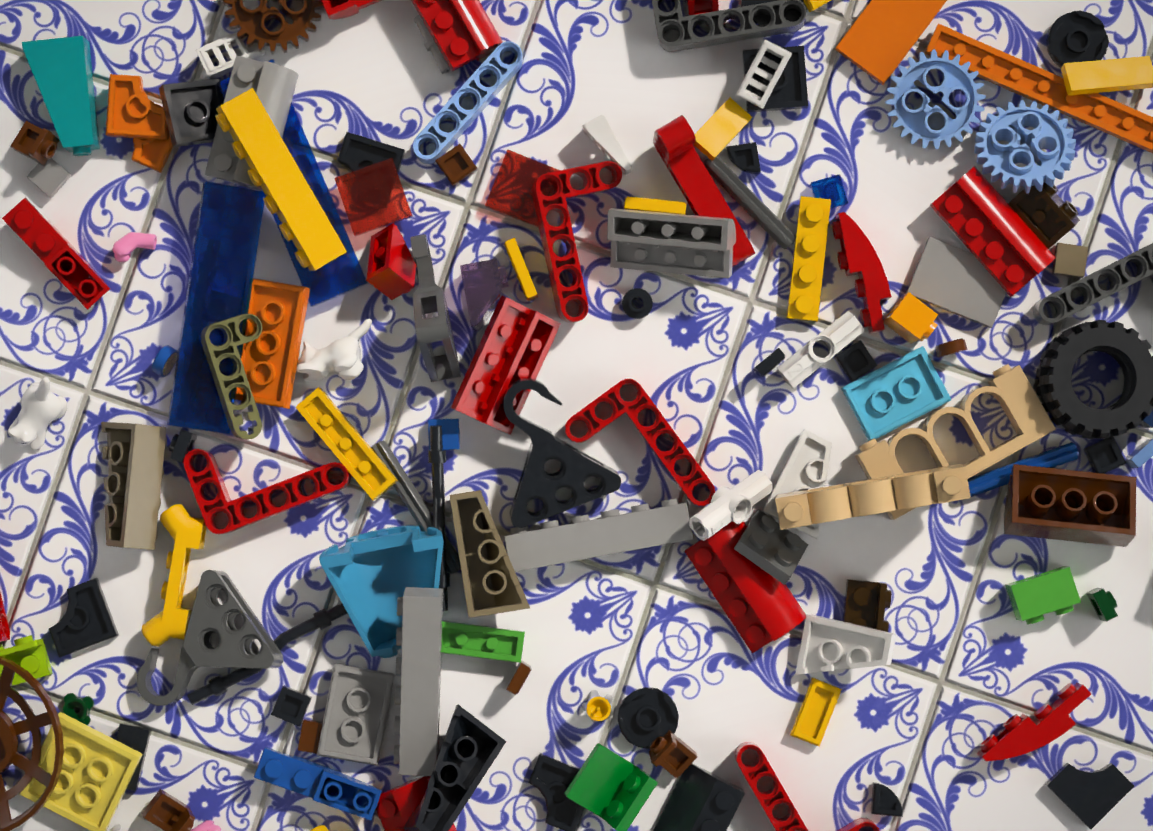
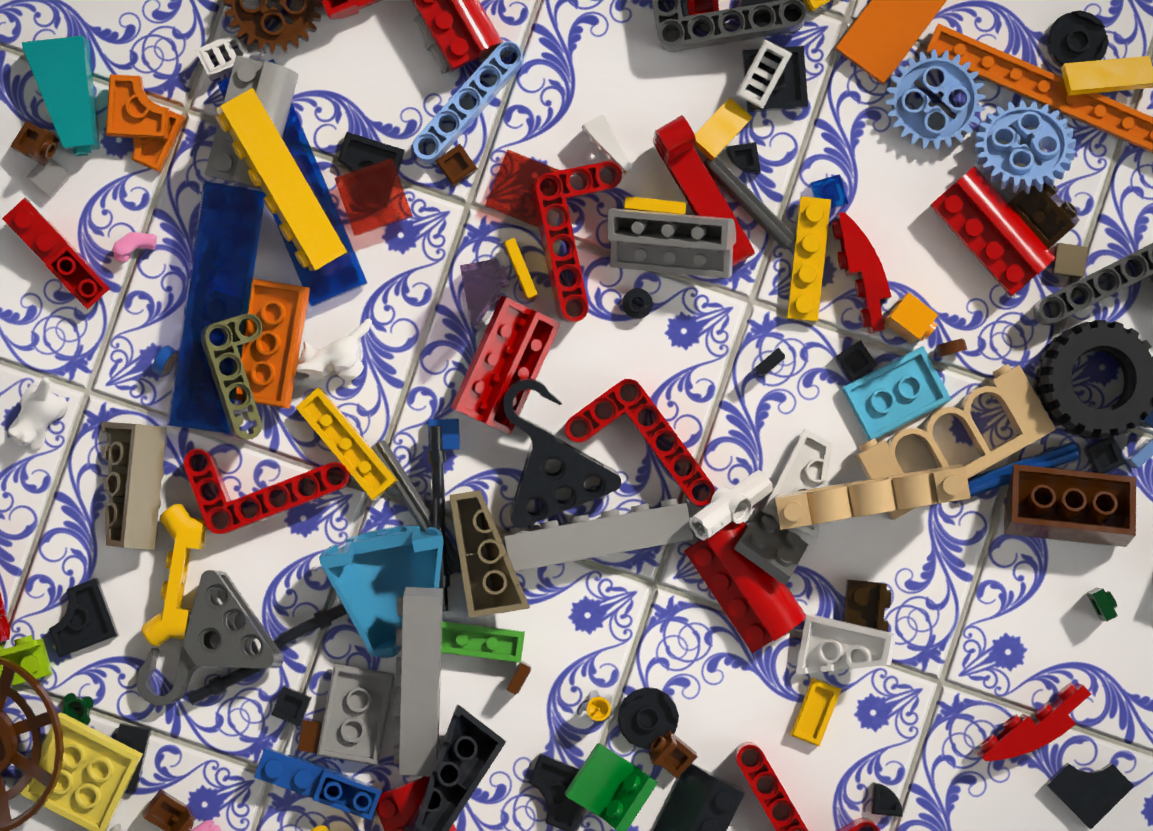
(182, 444): black plate -> none
(191, 111): black plate -> none
(390, 263): red slope -> none
(430, 299): dark grey piece -> none
(836, 338): white piece -> none
(956, 283): light grey tile -> none
(1043, 594): bright green brick -> none

